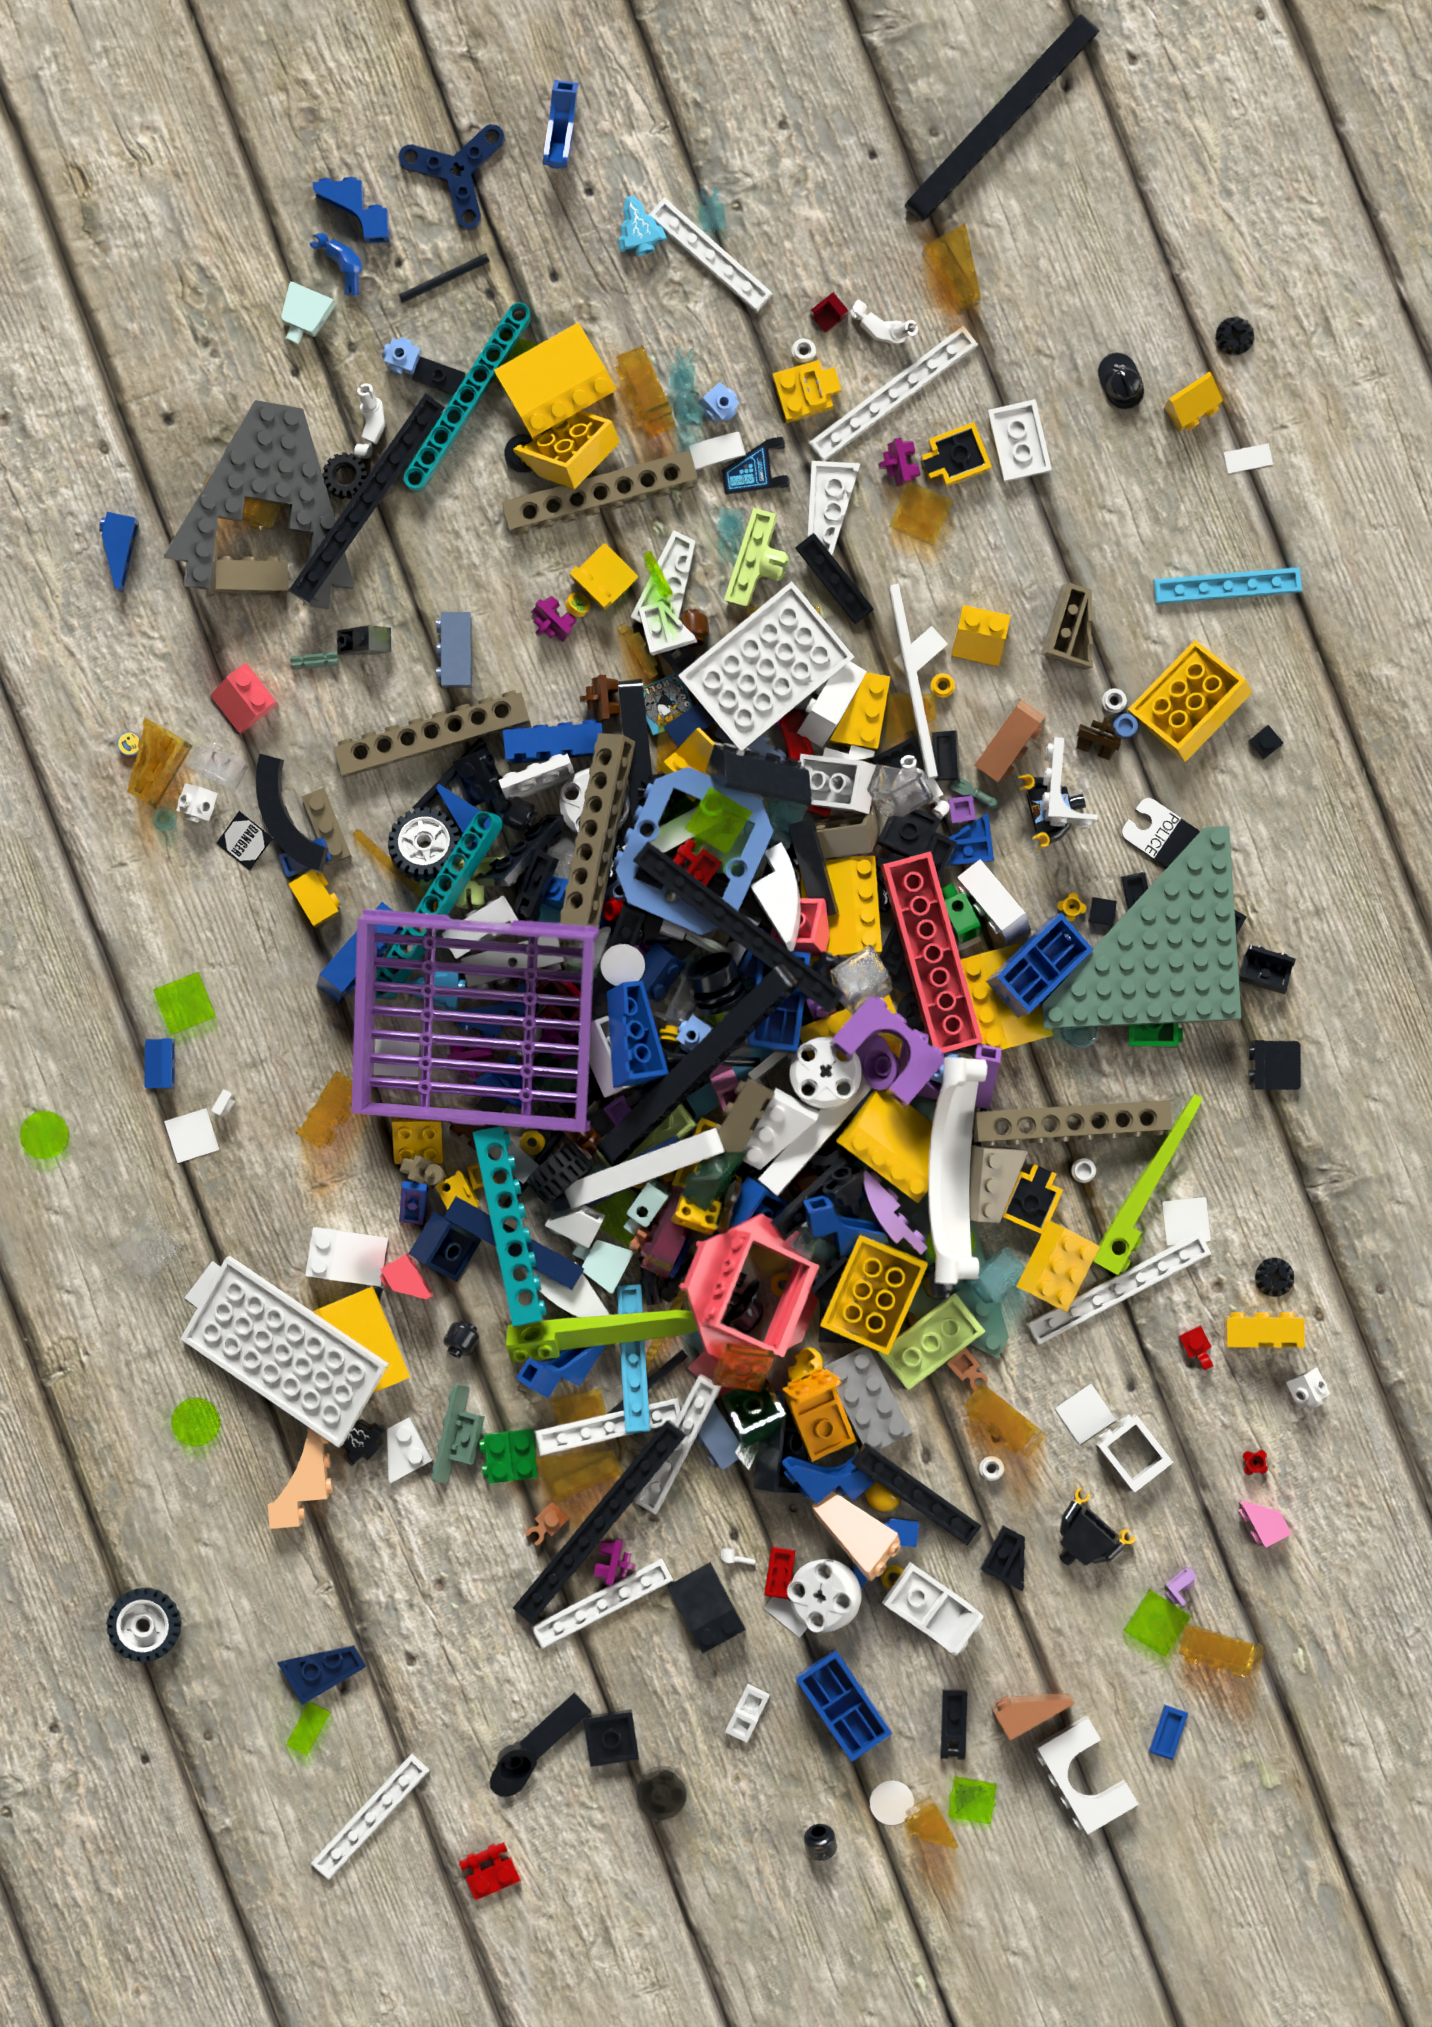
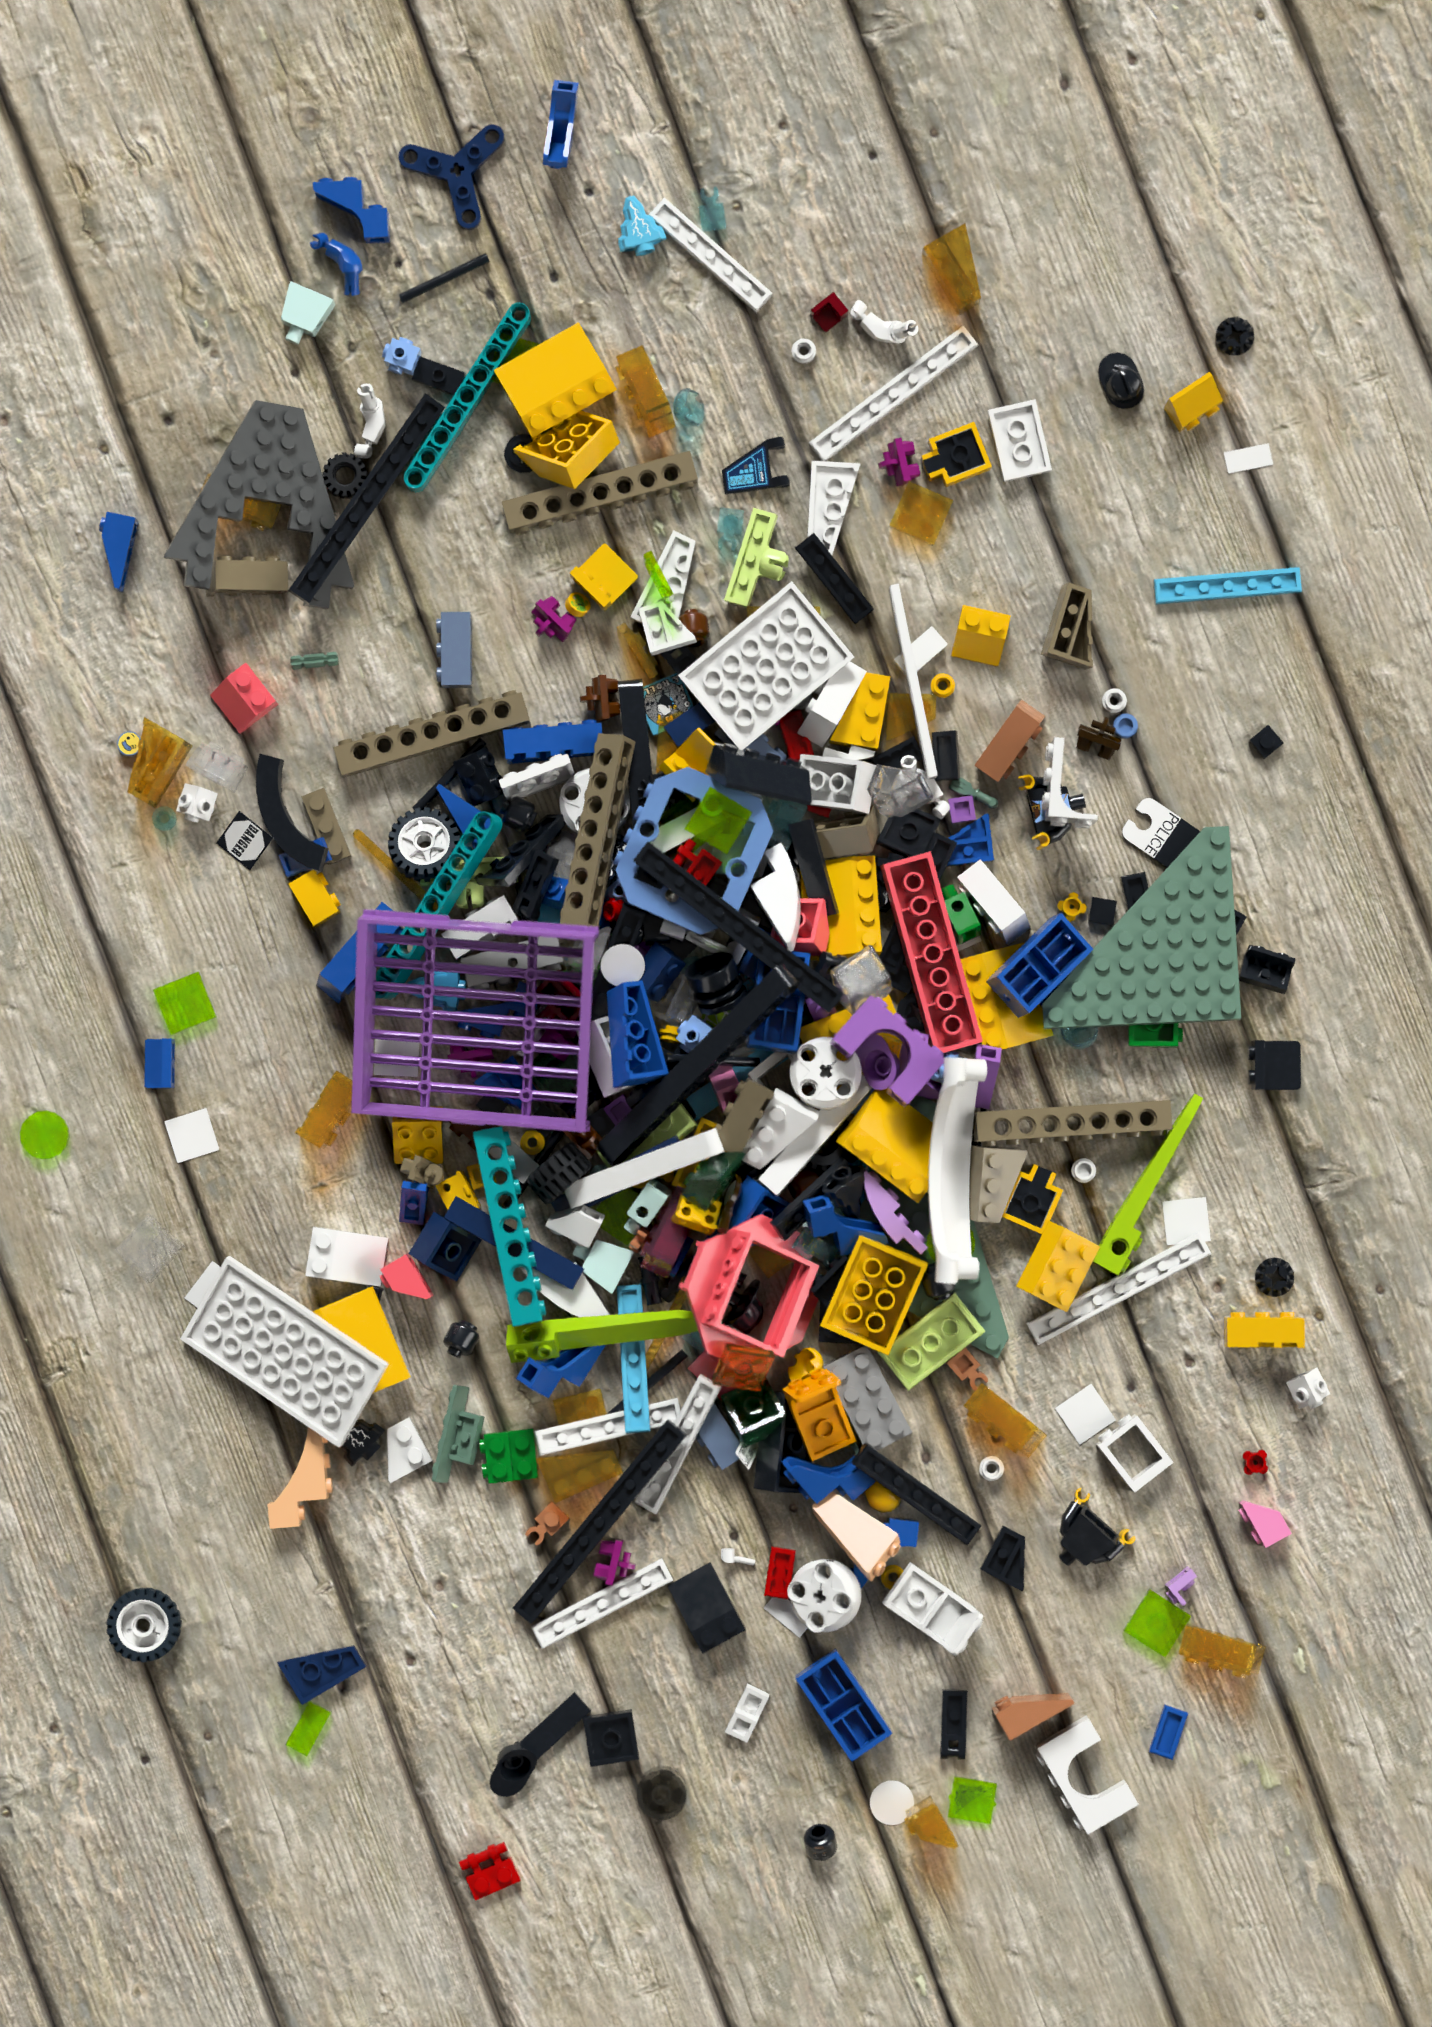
(196, 1421): clear neon green tile -> none
(224, 1103): white plate -> none
(364, 640): black slope -> none
(370, 1816): white tile -> none
(682, 373): clear light blue plate -> none
(717, 450): white slope -> none
(719, 403): light blue brick -> none
(774, 1283): plate -> none
(806, 390): yellow piece -> none
(996, 1276): clear light blue brick -> none
(1001, 118): black beam -> none
(1190, 700): yellow slope -> none
(1196, 1344): red plate -> none

